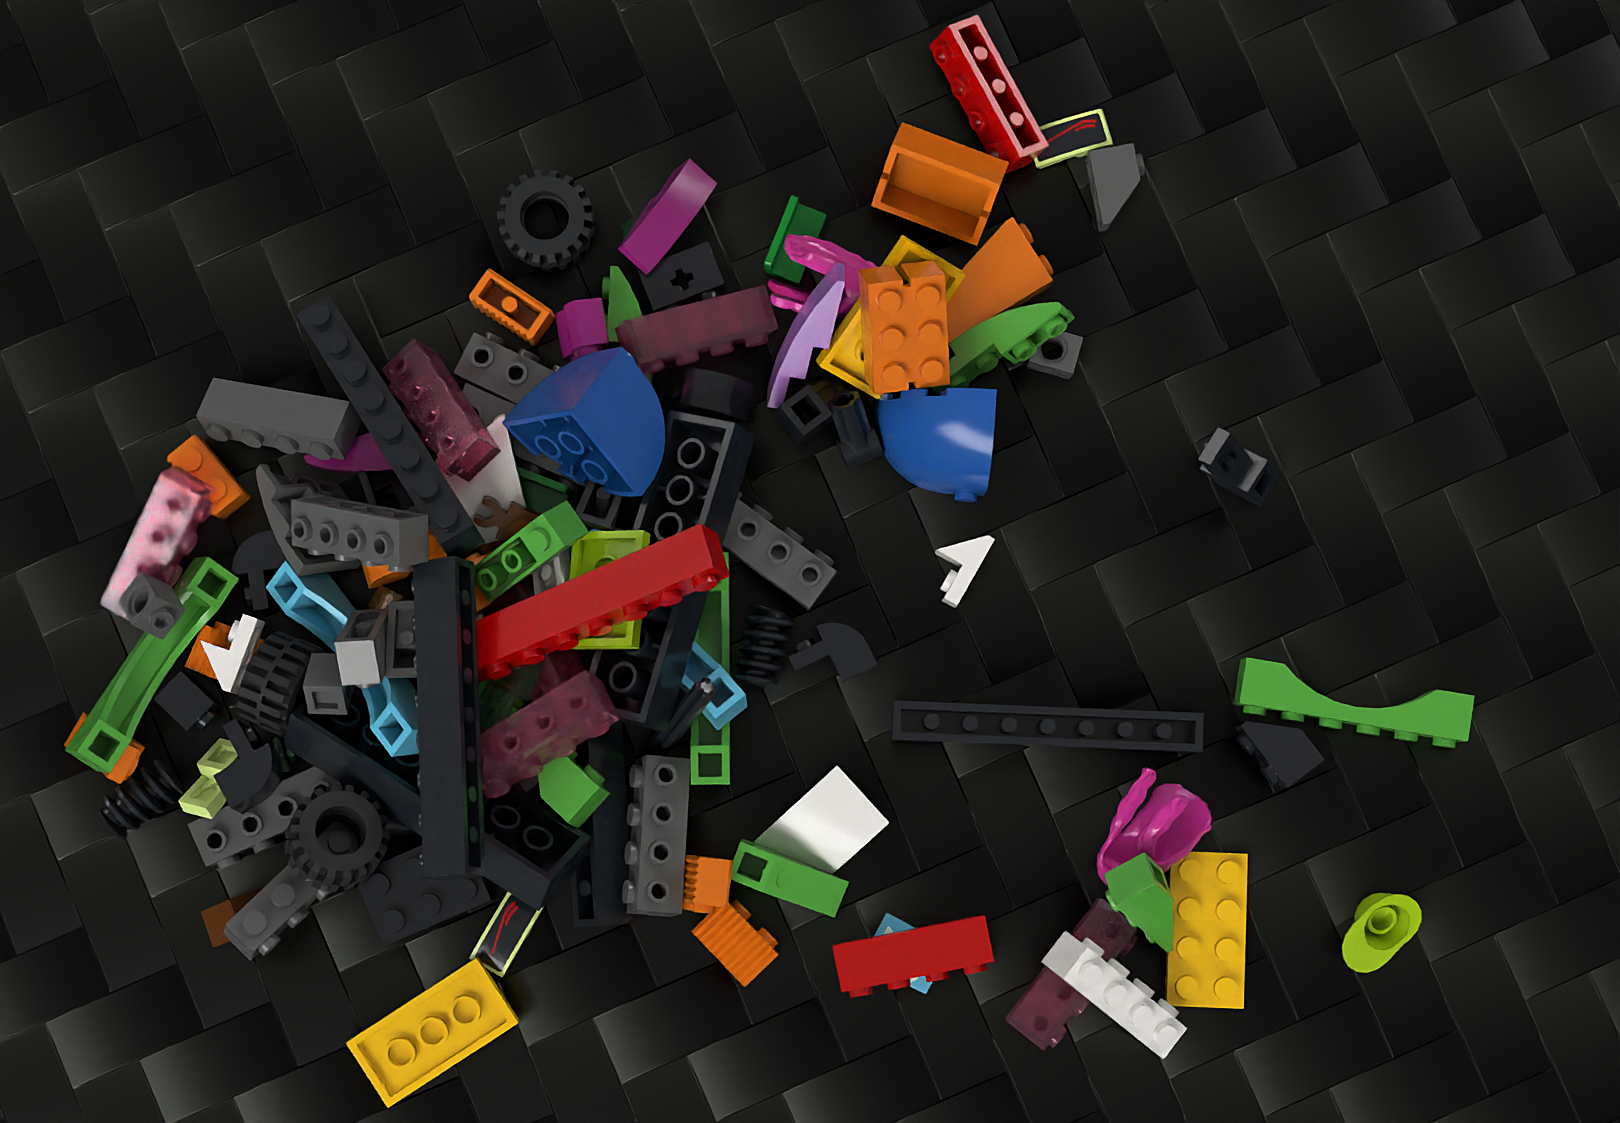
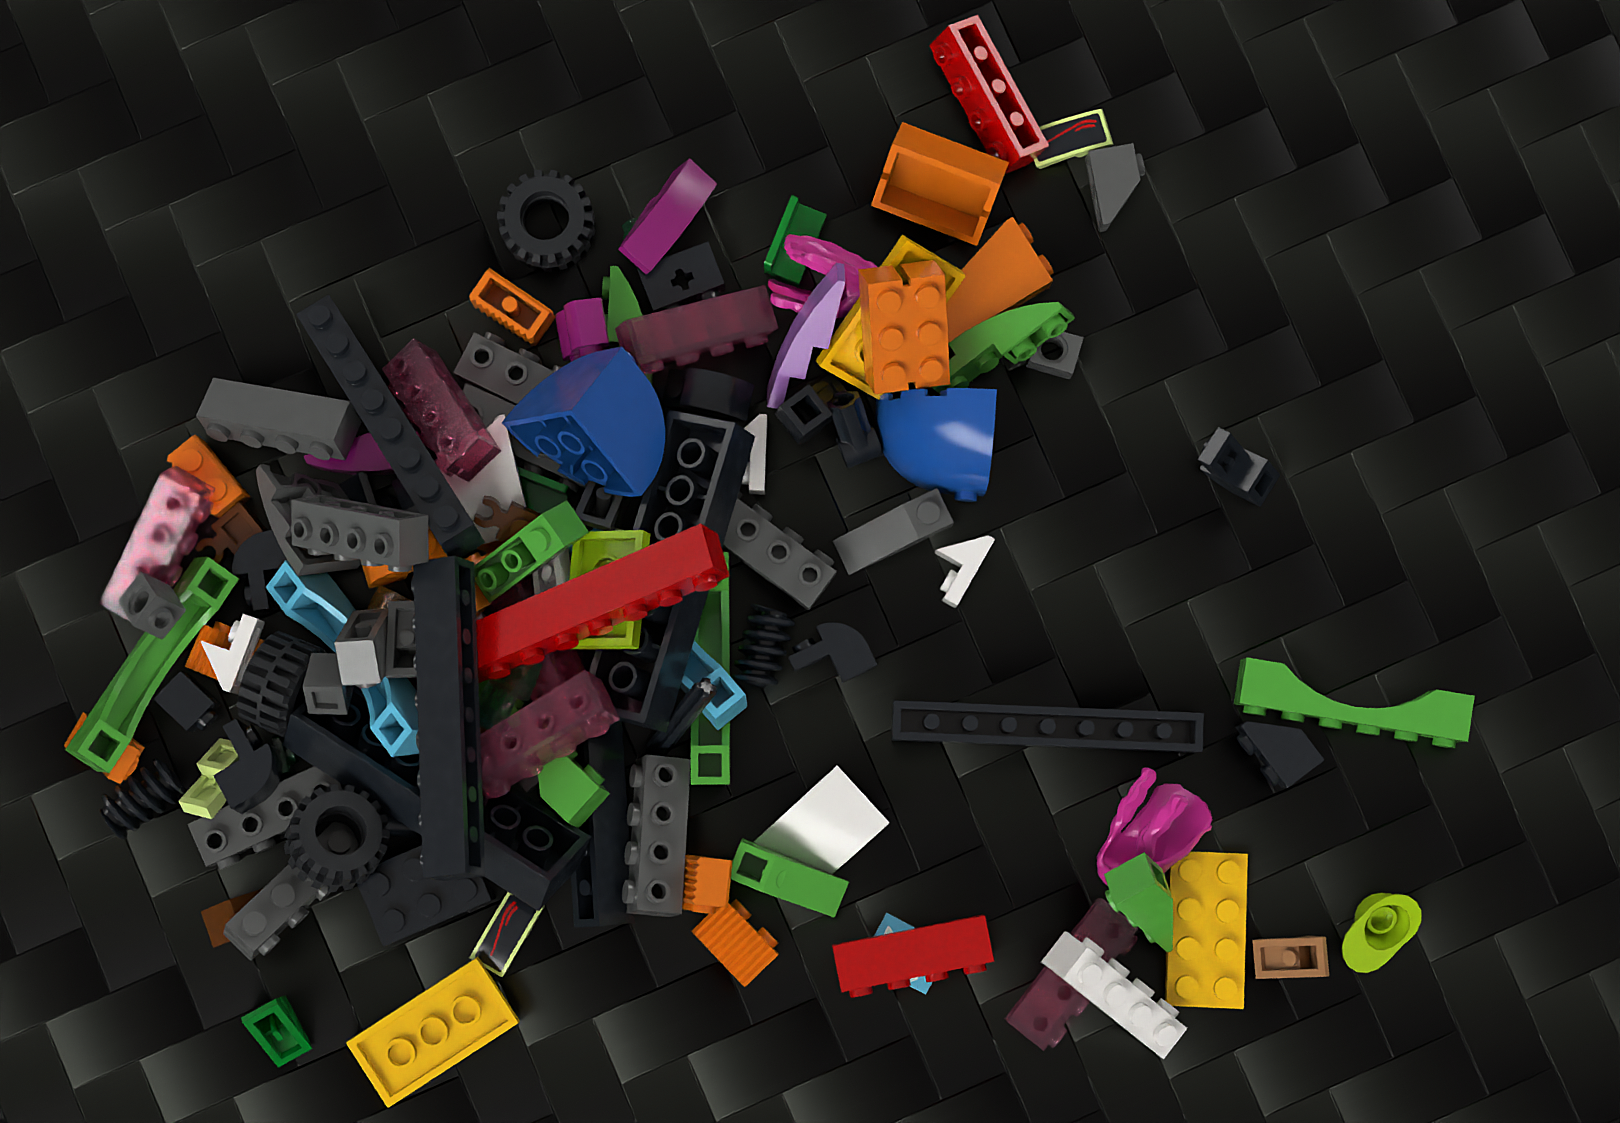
(232, 531): none -> reddish brown plate
(278, 1030): none -> green slope
(755, 469): none -> white slope
(893, 531): none -> dark grey slope
(1291, 957): none -> medium nougat slope

